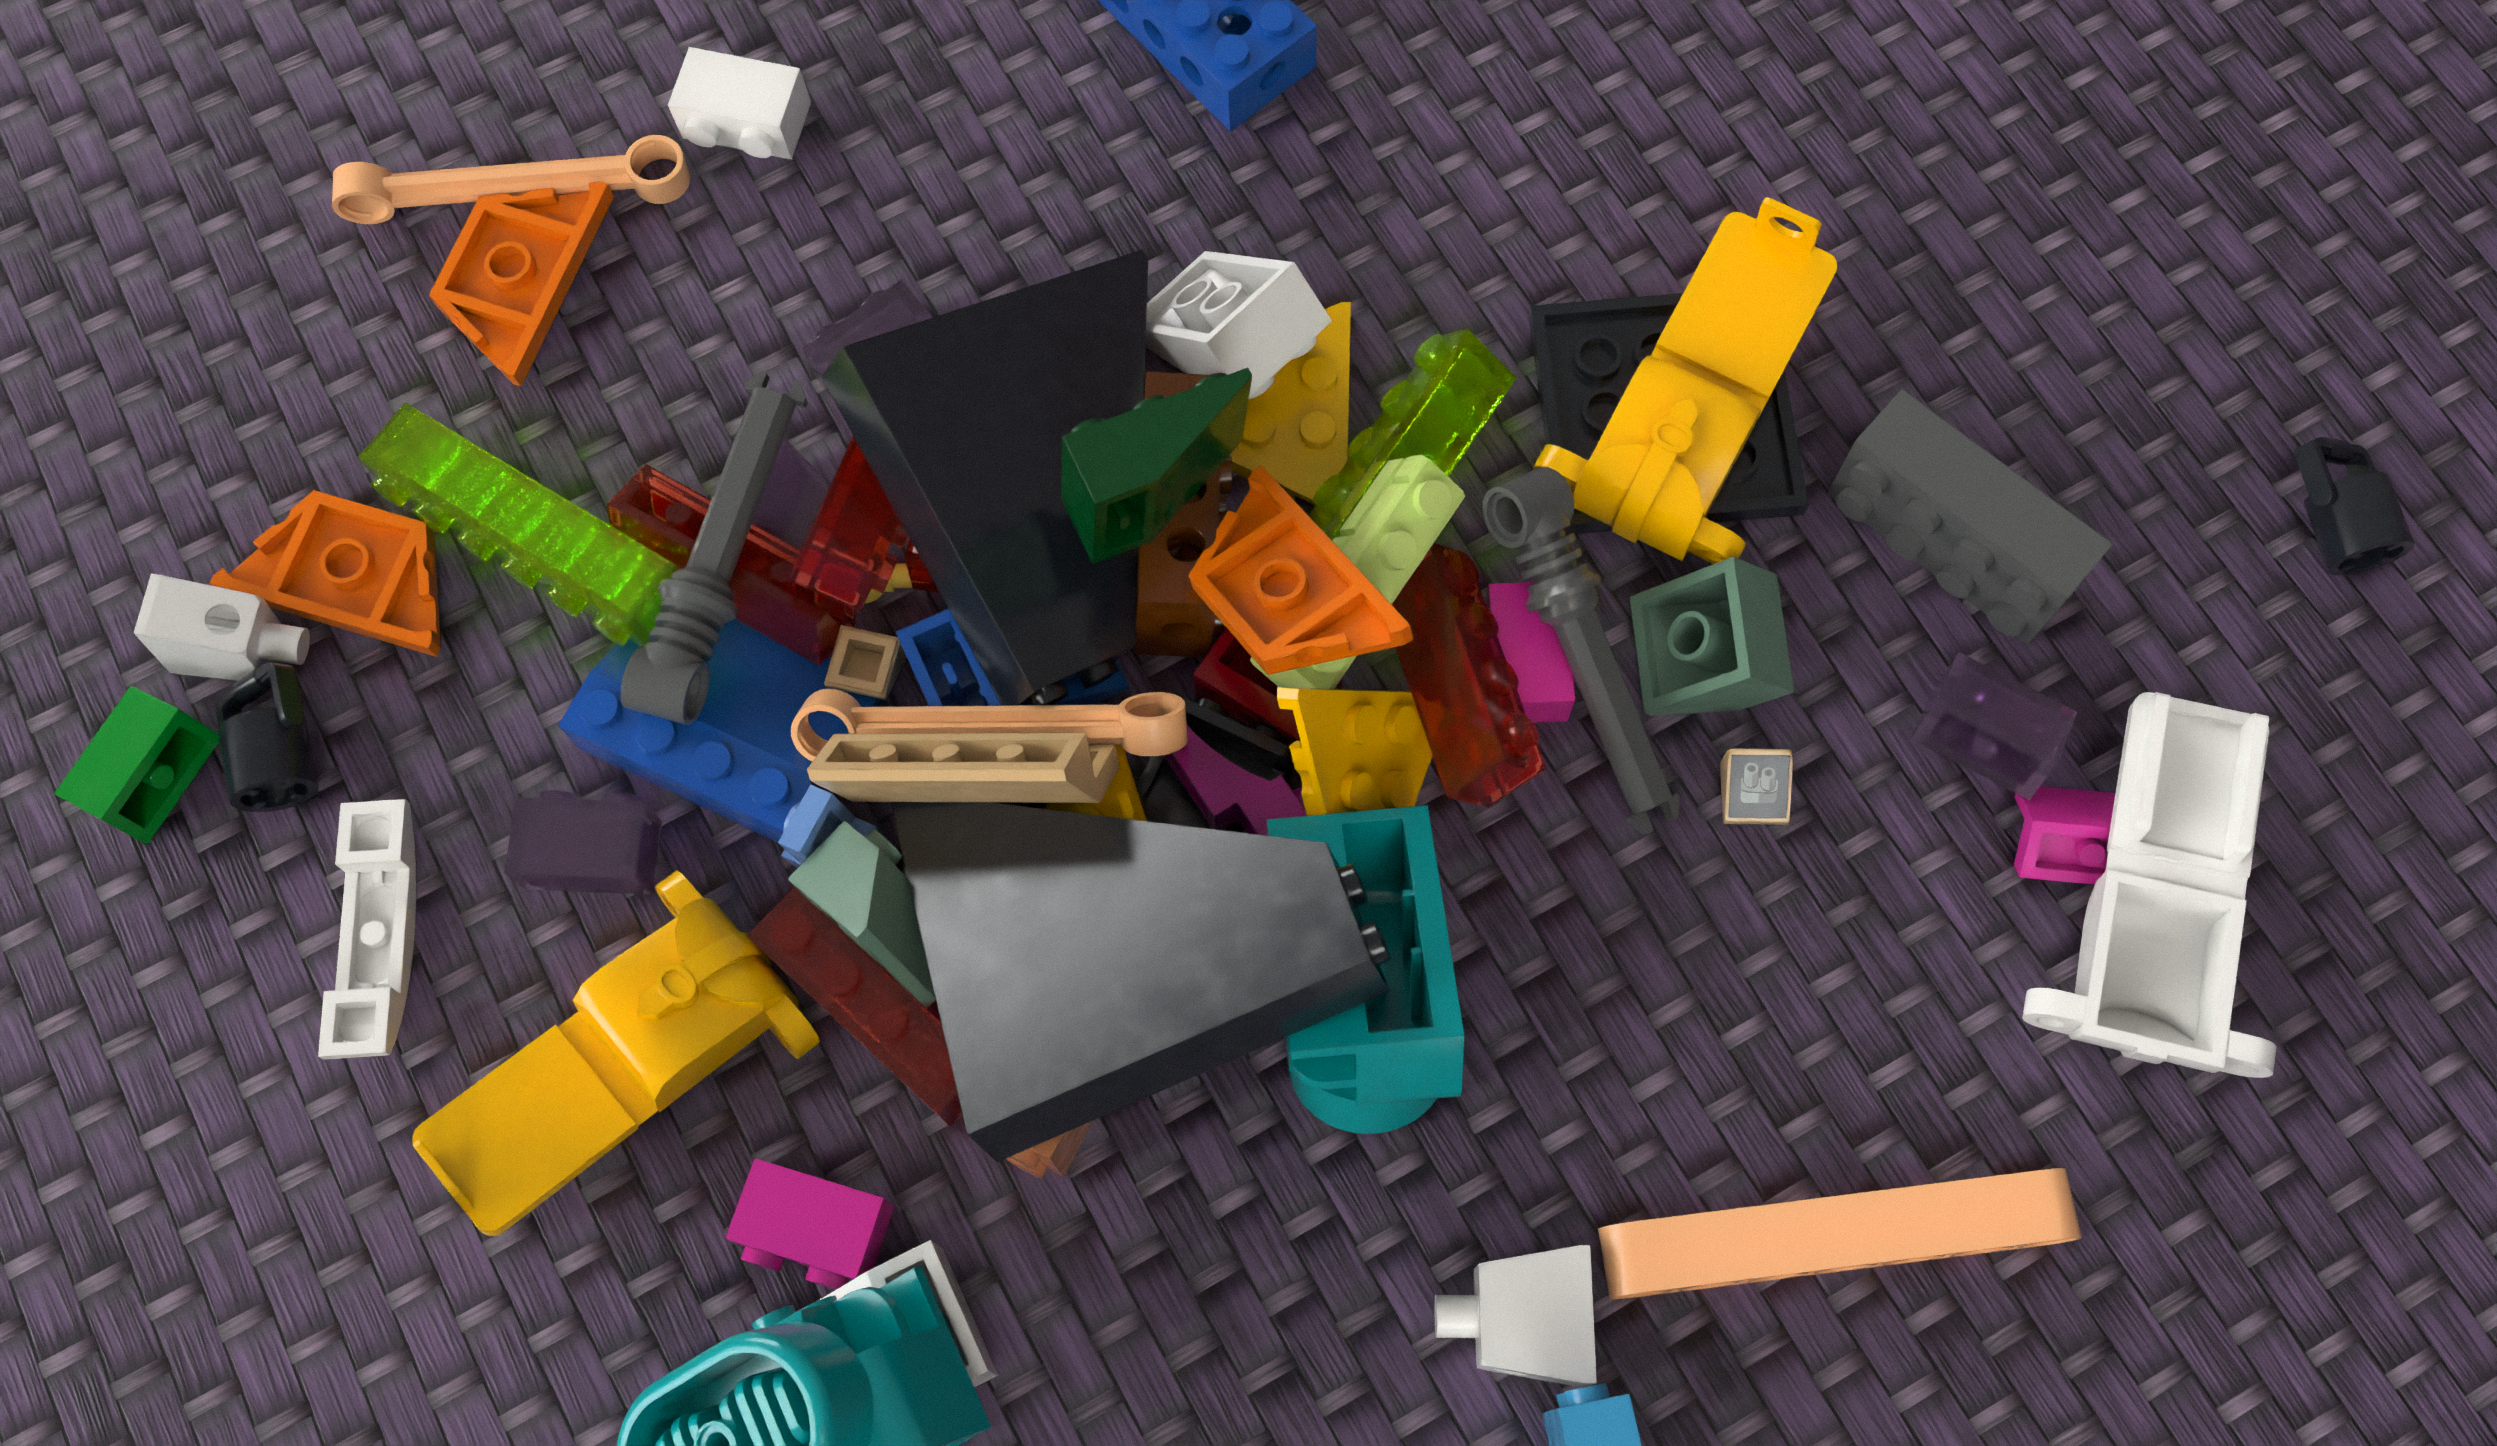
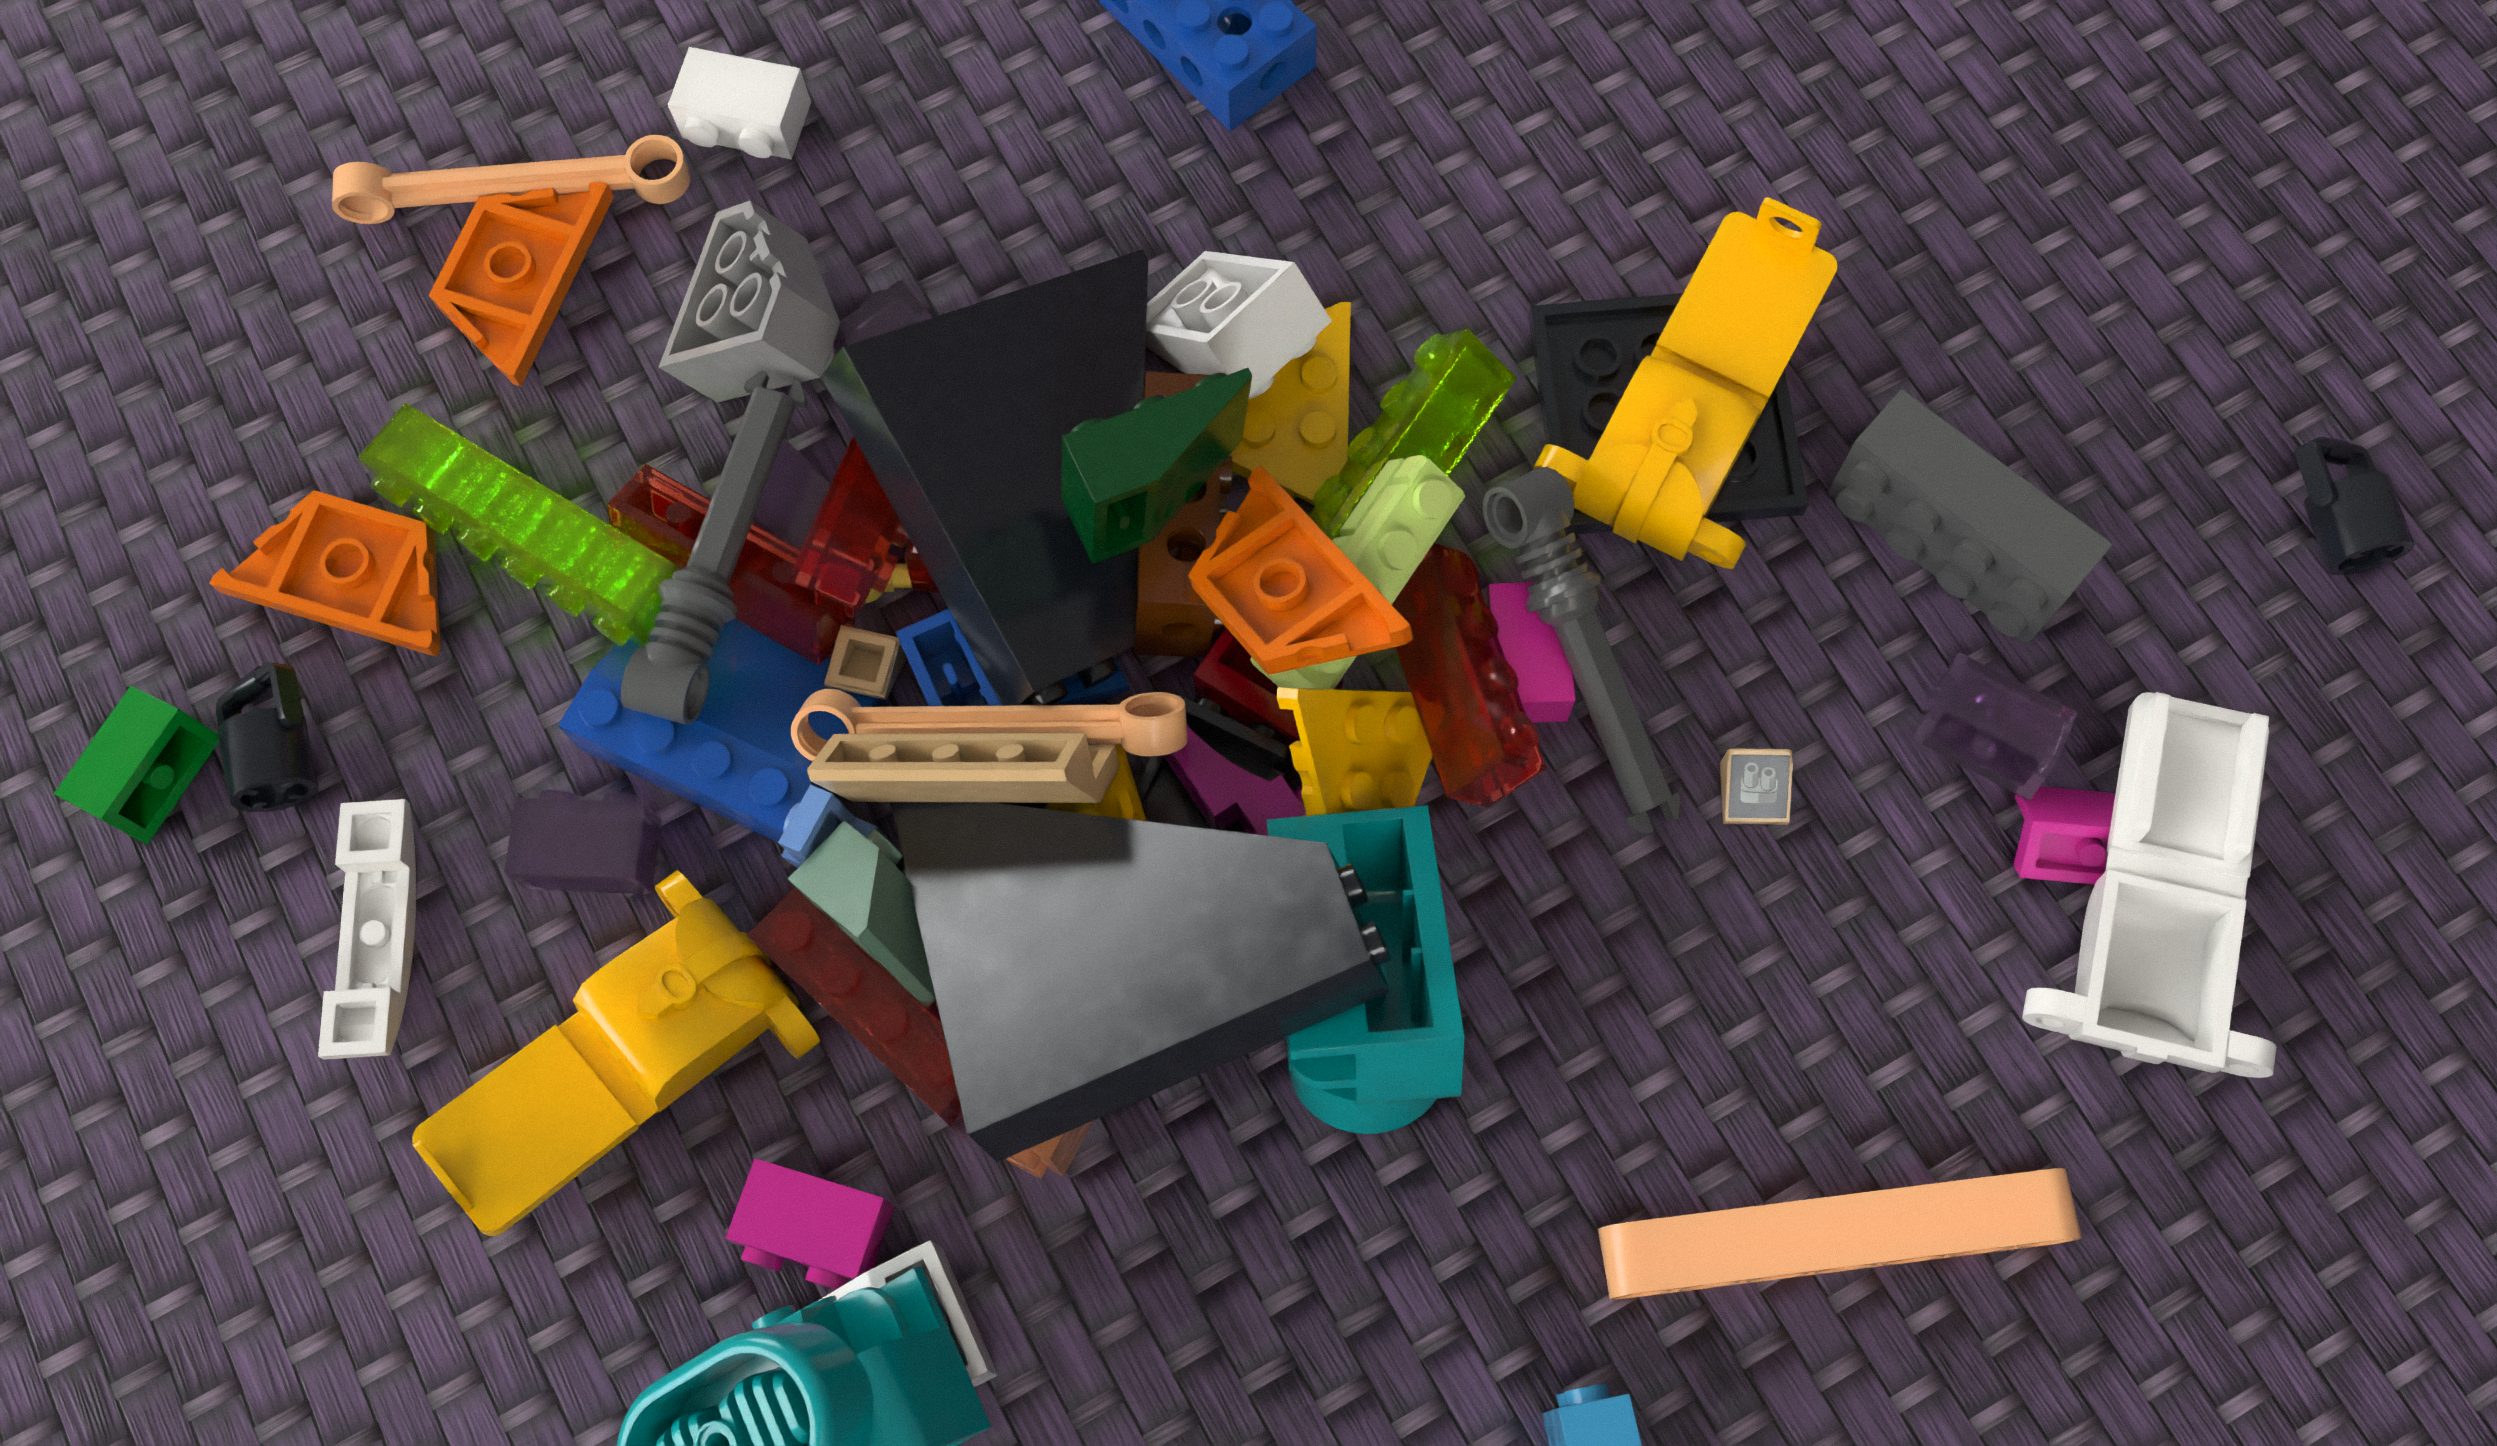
(214, 630): white torso -> none
(752, 309): none -> light grey brick
(1528, 1316): white torso -> none
(1711, 641): sand green slope -> none

